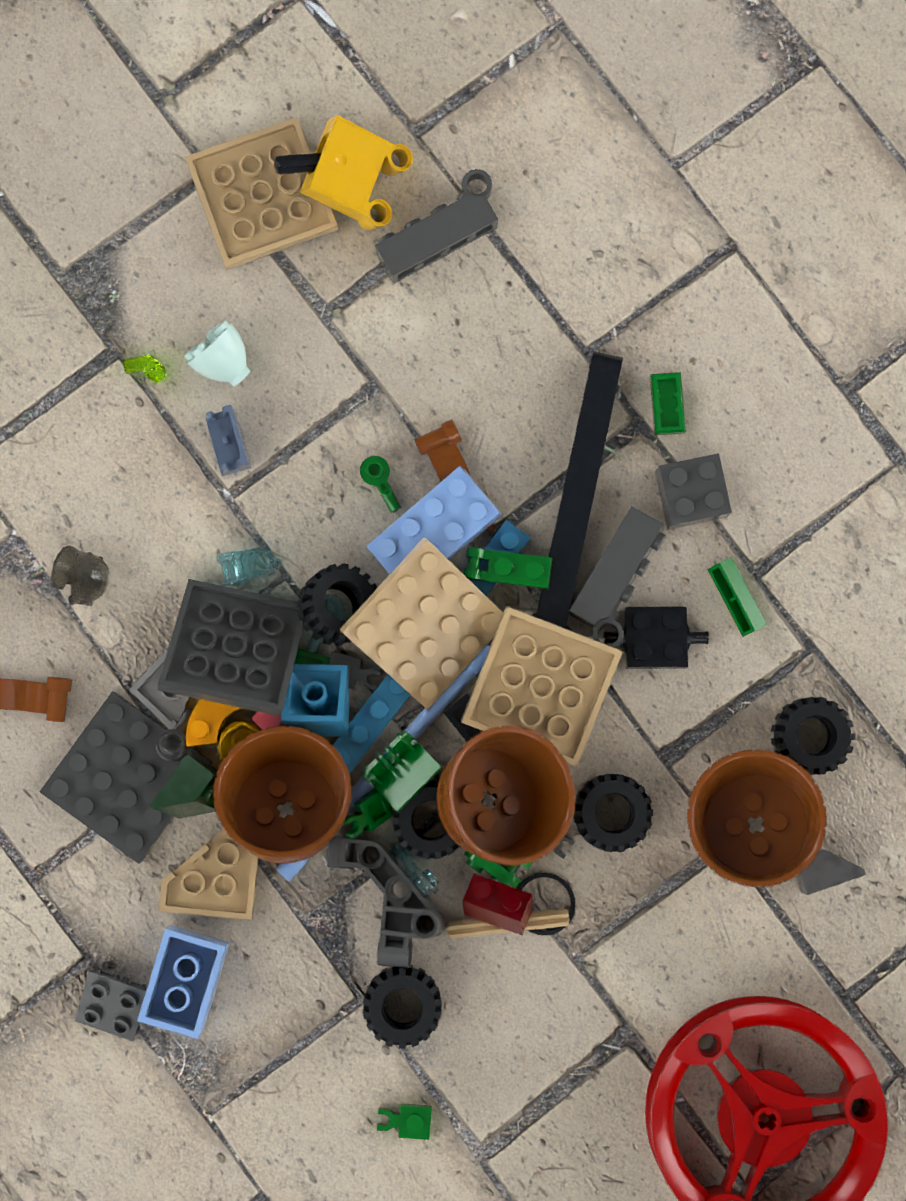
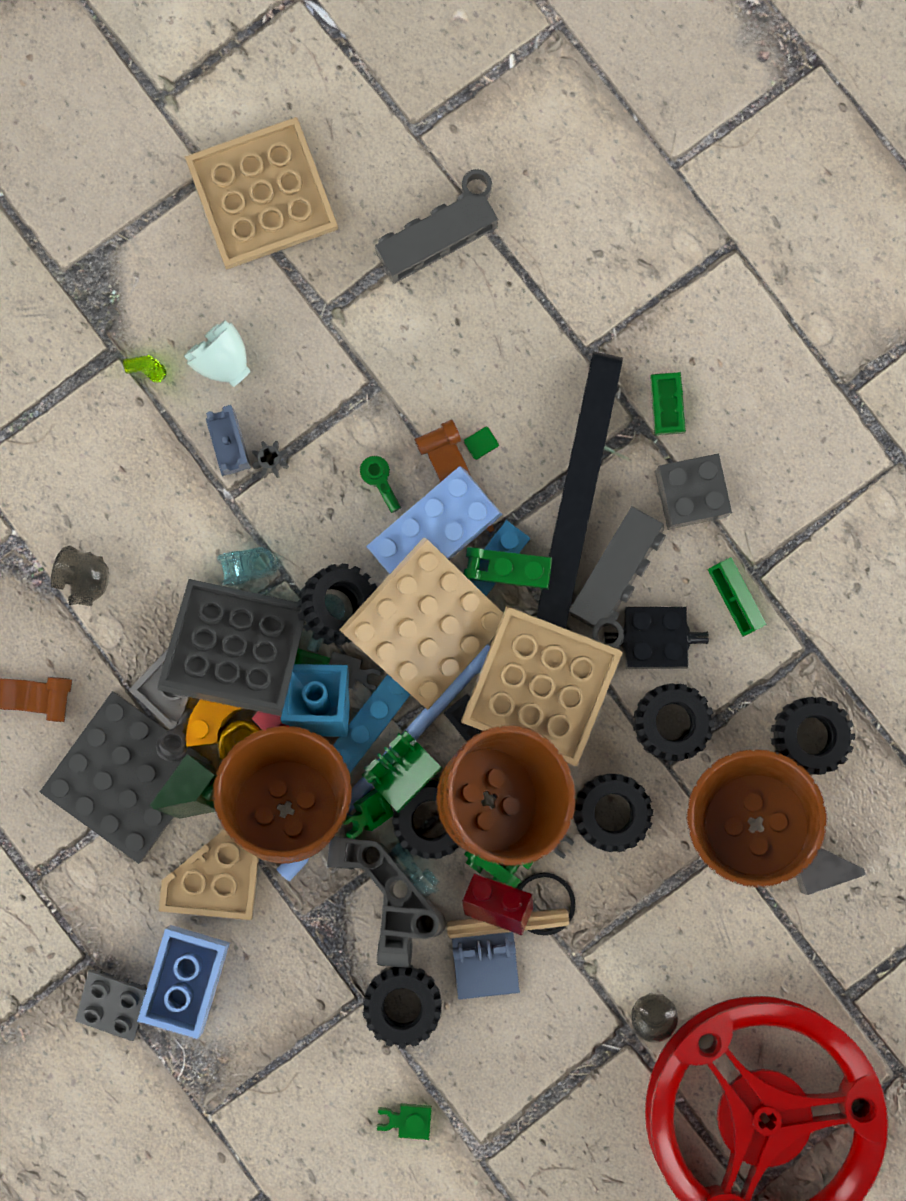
(261, 455): none -> dark grey gear
(346, 170): yellow piece -> none
(481, 443): none -> green sticker
(485, 965): none -> sand blue hinge
(654, 1018): none -> clear smoke hair
(699, 715): none -> black tyre

